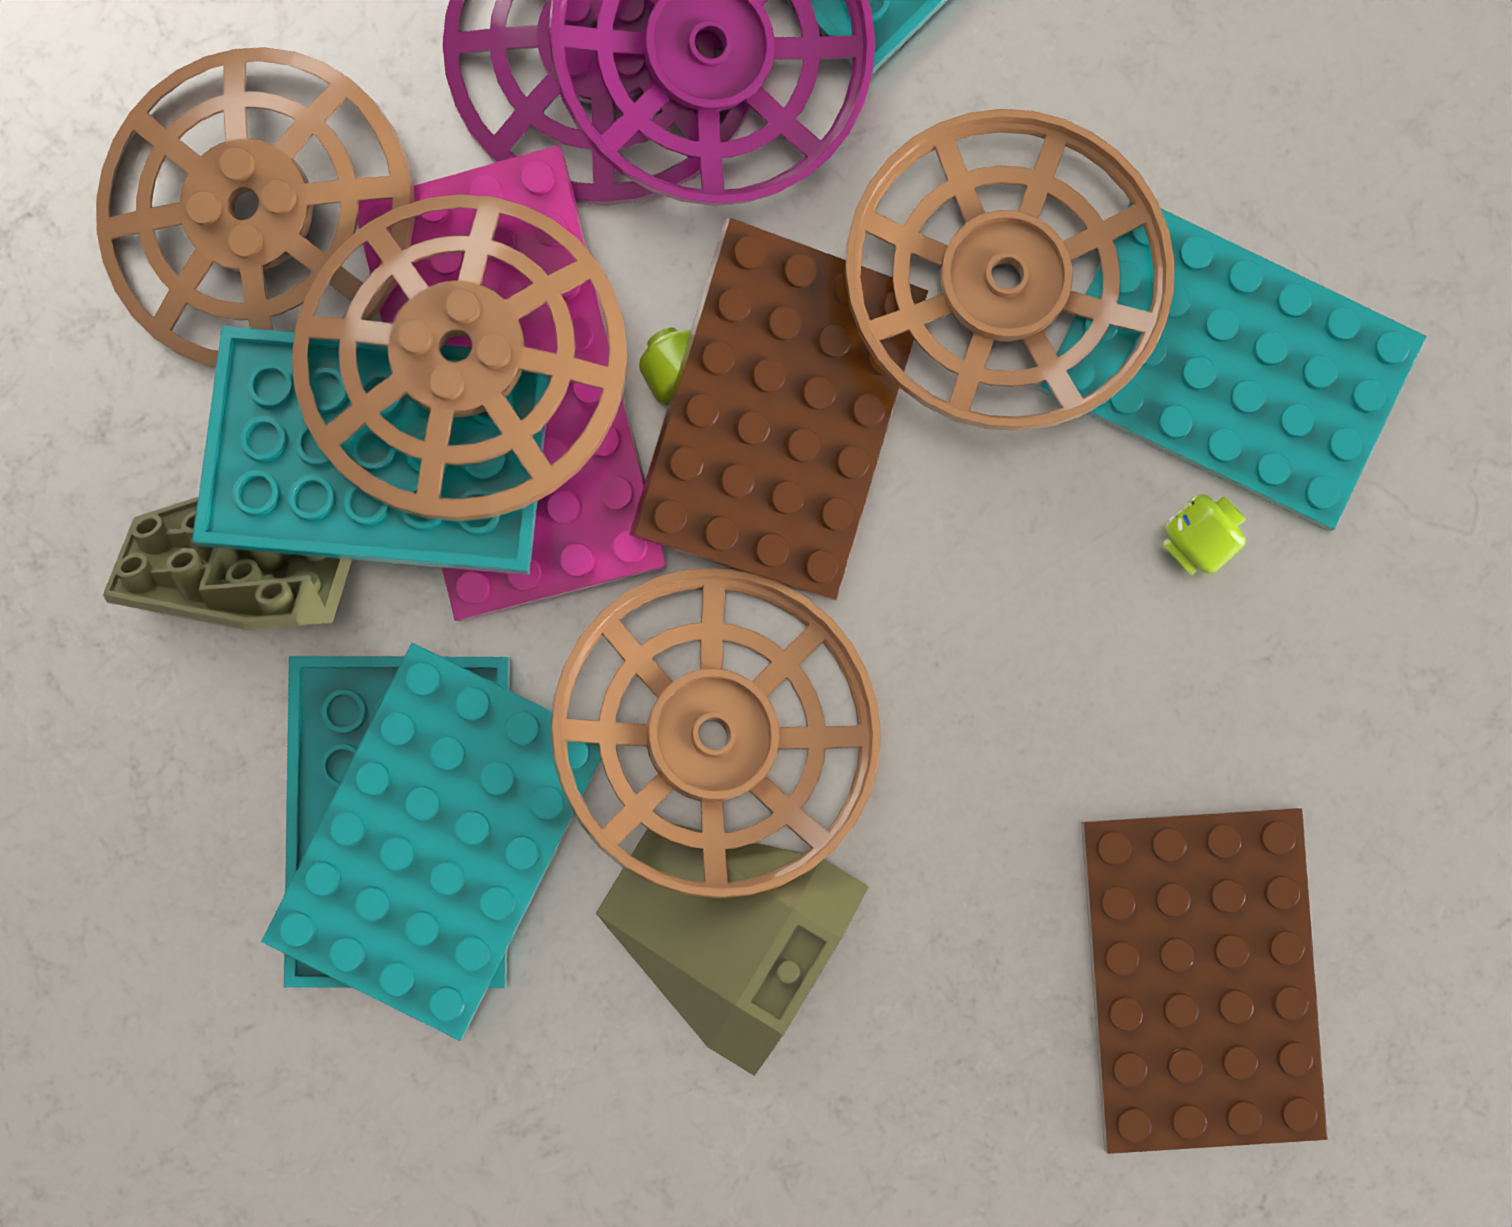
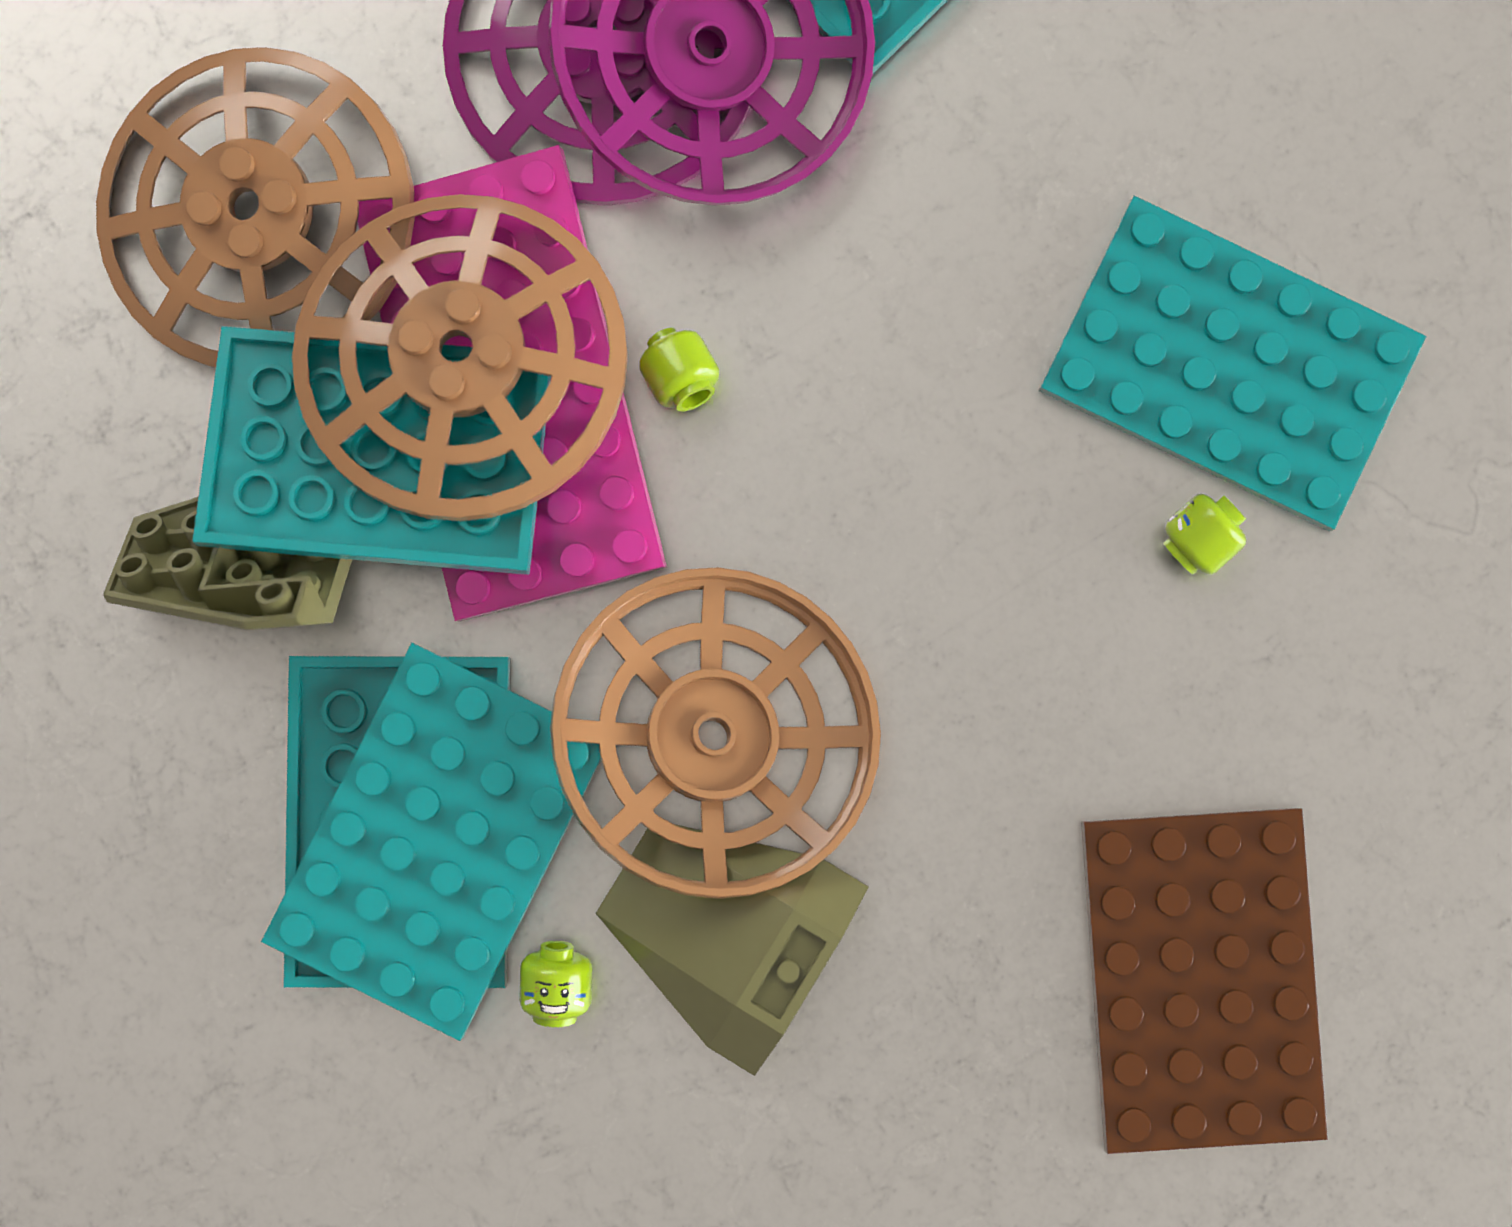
(555, 984): none -> lime head
(773, 415): reddish brown plate -> none
(1015, 240): medium nougat dish -> none

